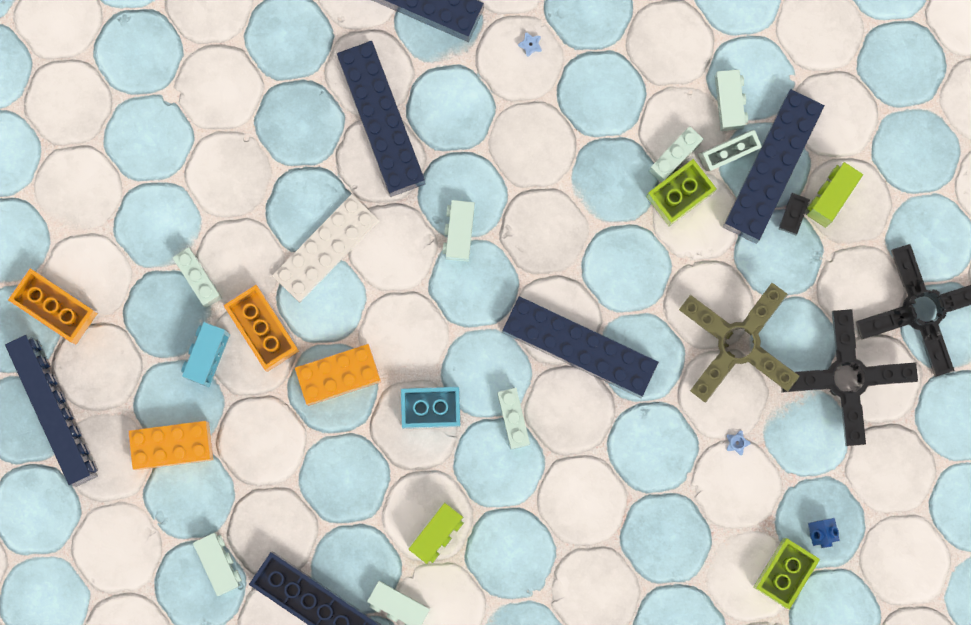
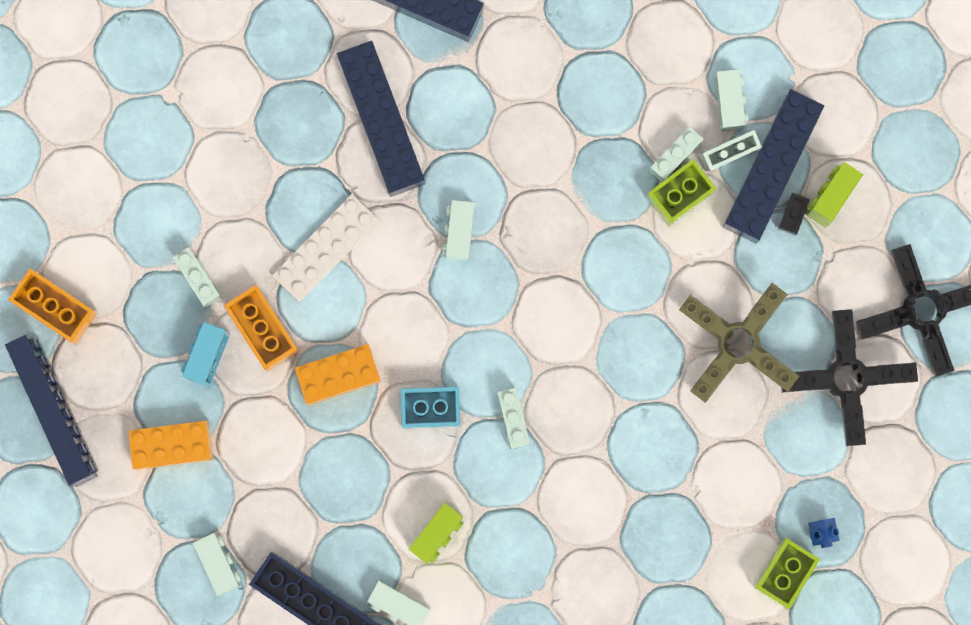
(530, 49): light blue plate -> none
(580, 347): dark blue brick -> none
(742, 442): light blue plate -> none

